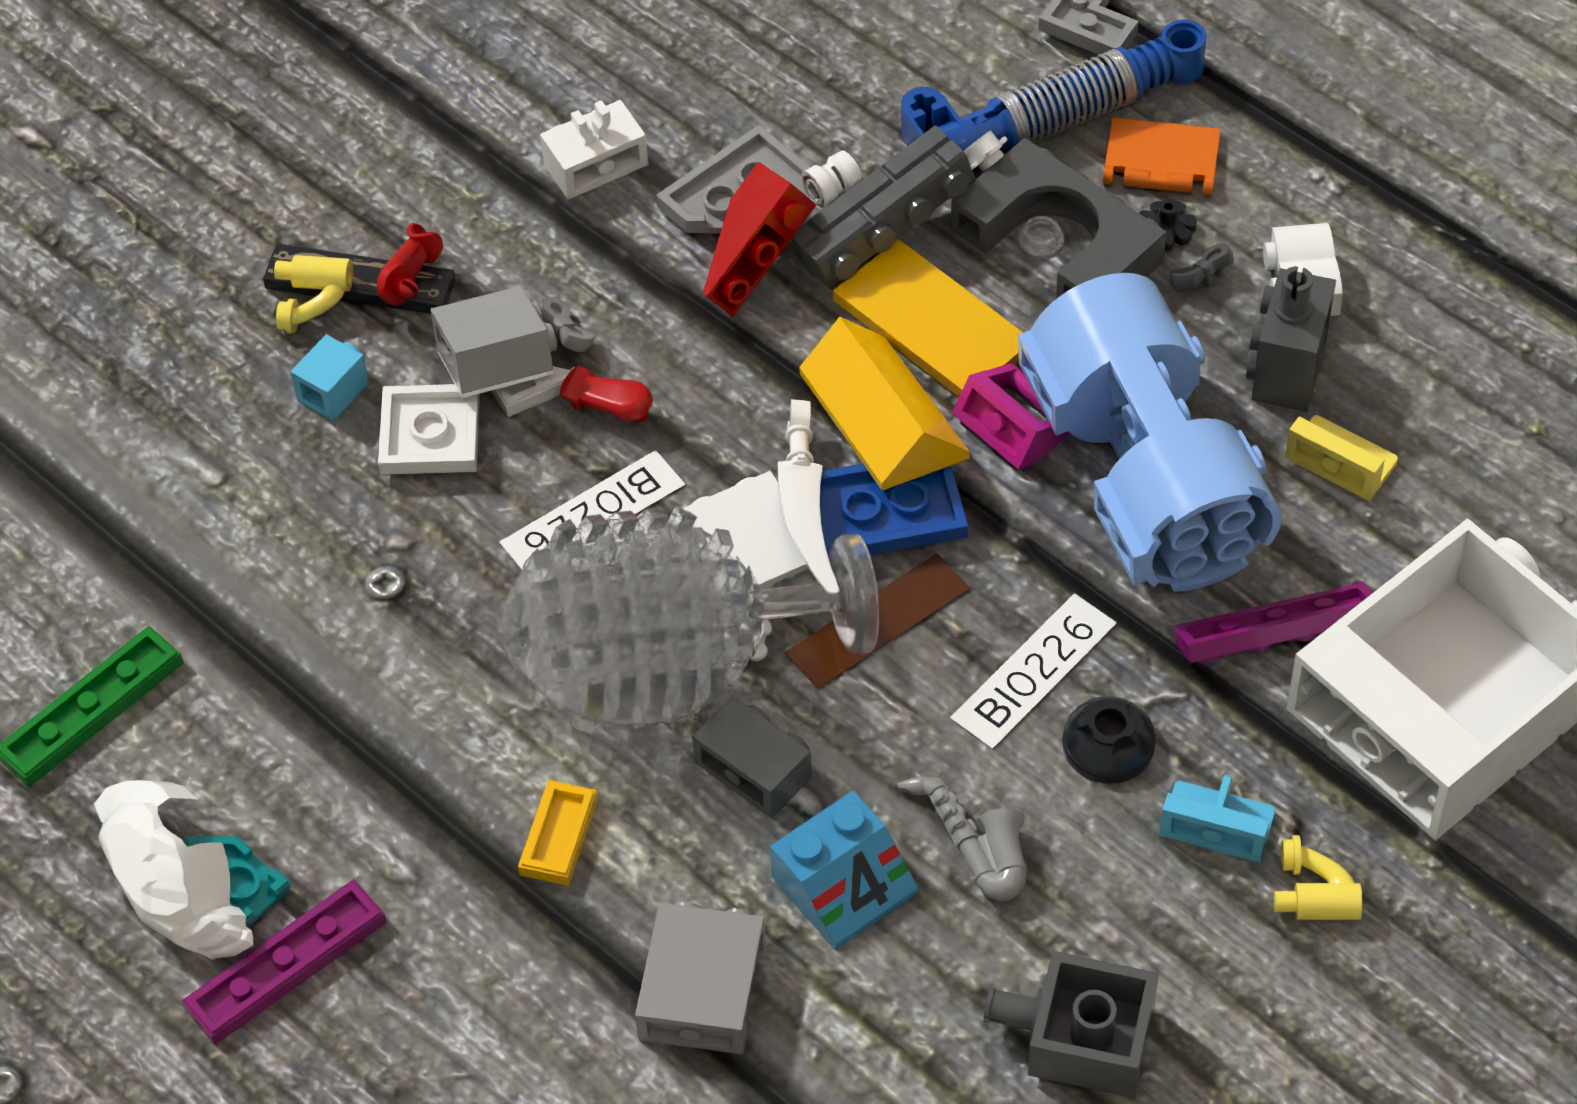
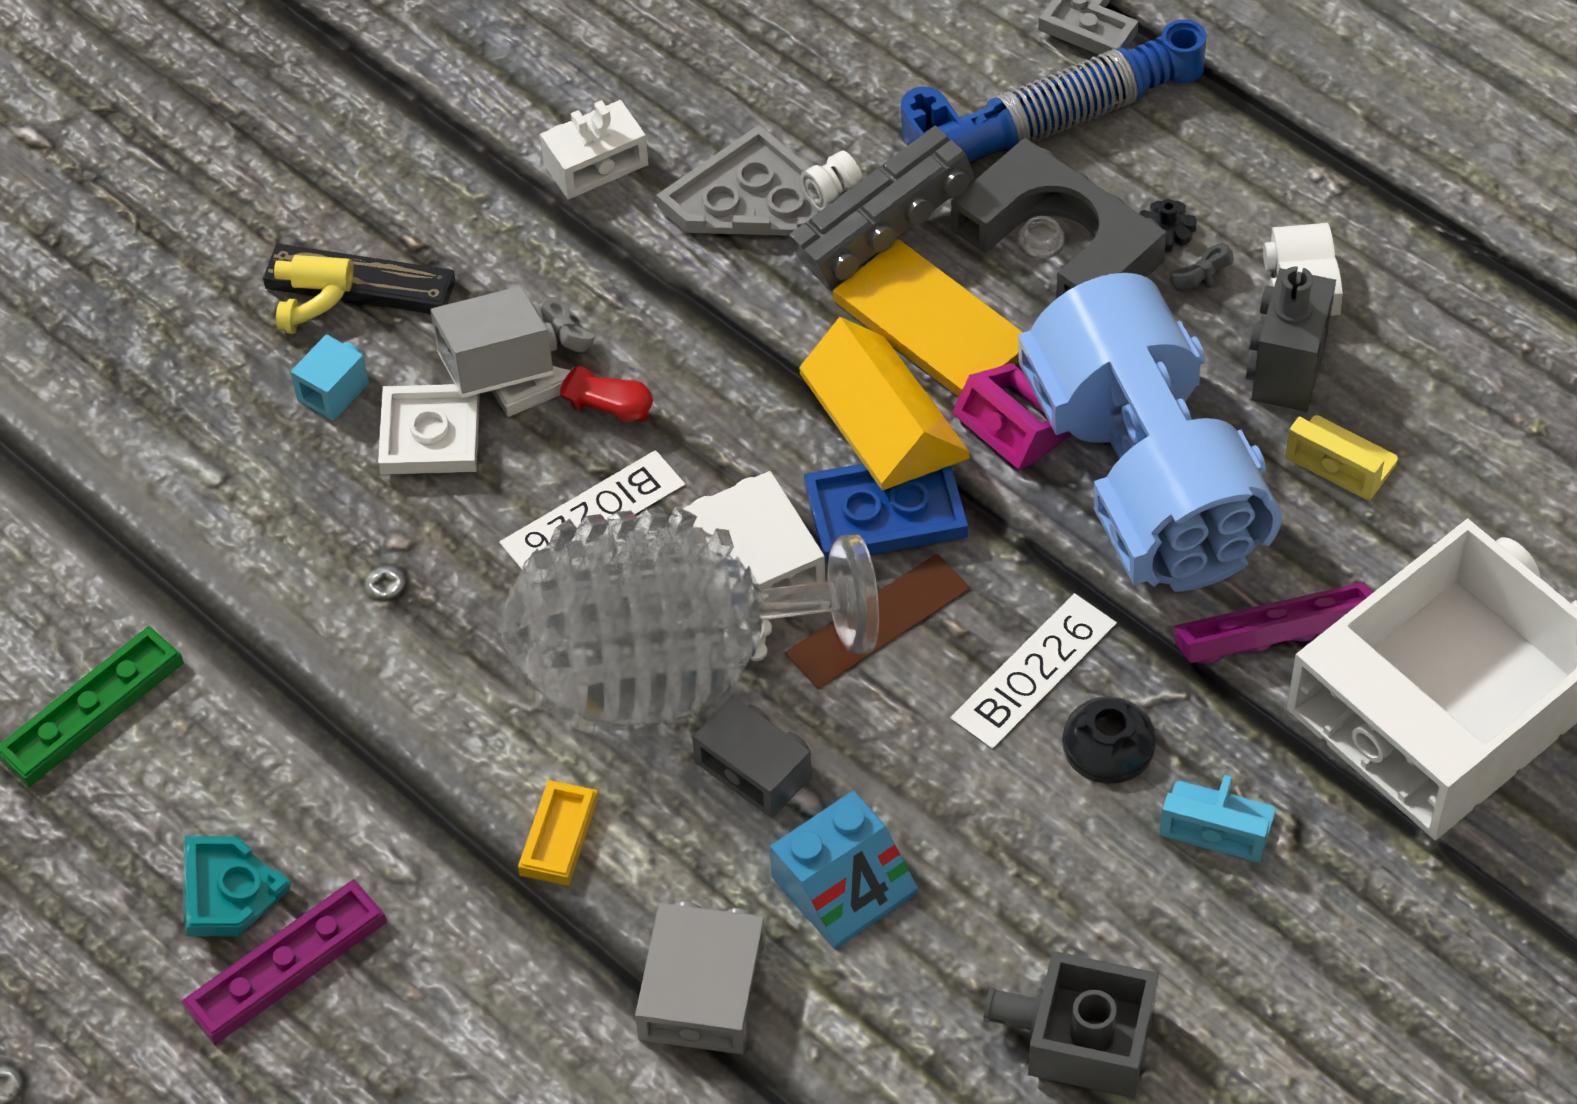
(170, 885): white animal -> none
(398, 274): red piece -> none
(754, 233): red slope -> none
(800, 496): white sword -> none
(985, 151): white plate -> none
(992, 857): light grey piece -> none
(1161, 155): orange piece -> none
(1317, 901): light yellow plant -> none

